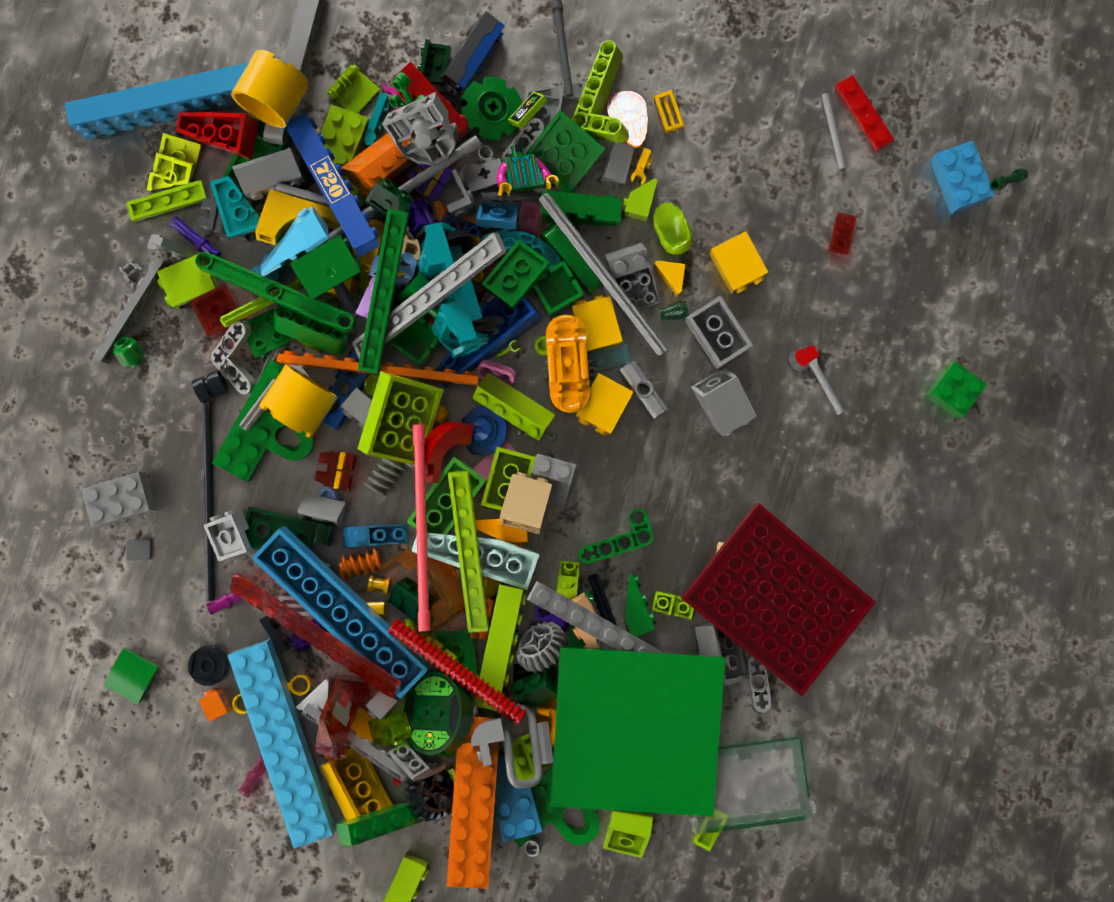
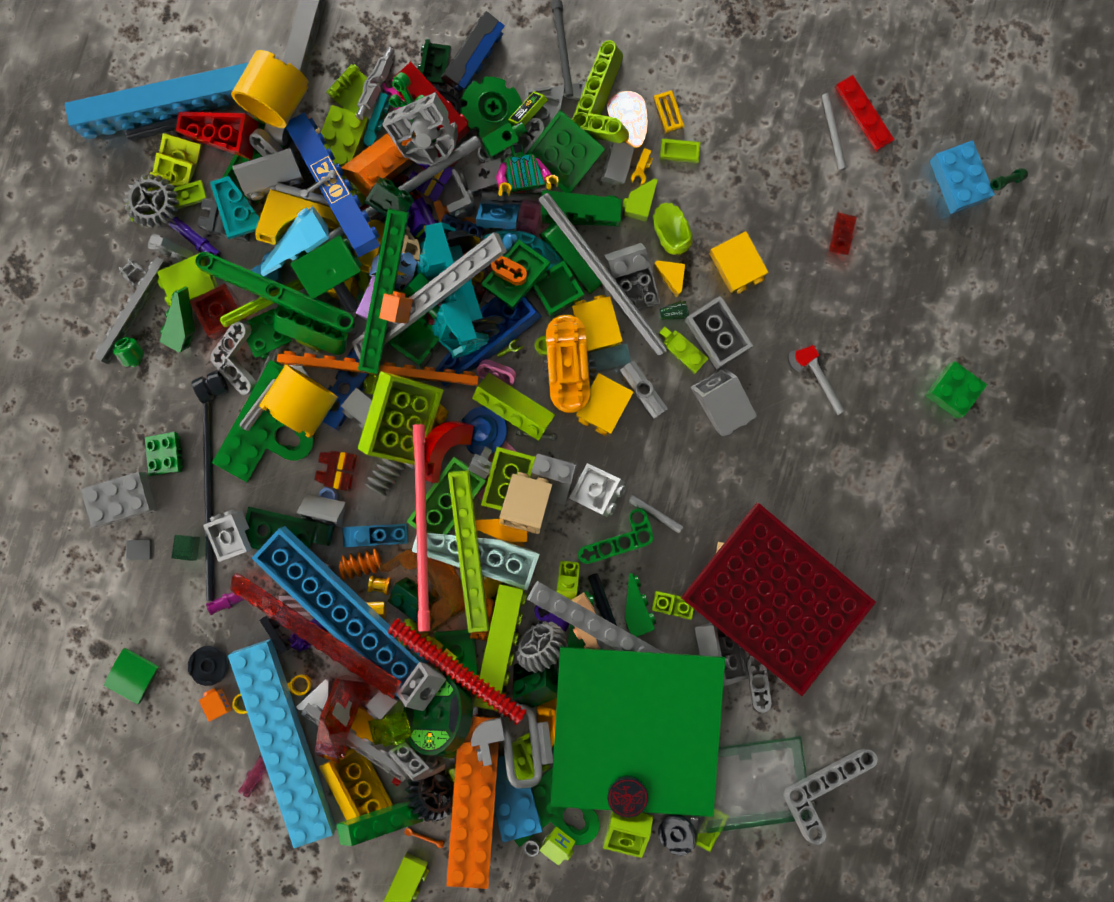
(144, 205): none -> light grey gear
(151, 129): none -> black axle
(163, 453): none -> green hinge
(179, 325): none -> green slope
(185, 547): none -> clear green panel
(266, 145): none -> light grey beam
(305, 193): none -> light grey hinge
(371, 88): none -> light grey piece
(396, 307): none -> orange brick
(409, 831): none -> orange hinge
(421, 686): none -> light grey brick
(480, 464): none -> light grey plate
(495, 144): none -> green torso
(507, 274): none -> orange beam
(508, 241): none -> dark azure arm
(557, 846): none -> lime brick
(598, 490): none -> white plate
(627, 796): none -> tile
(656, 514): none -> light grey bar
(677, 834): none -> black tile
(680, 150): none -> lime tile
(683, 349): none -> lime hinge
(823, 786): none -> light grey beam

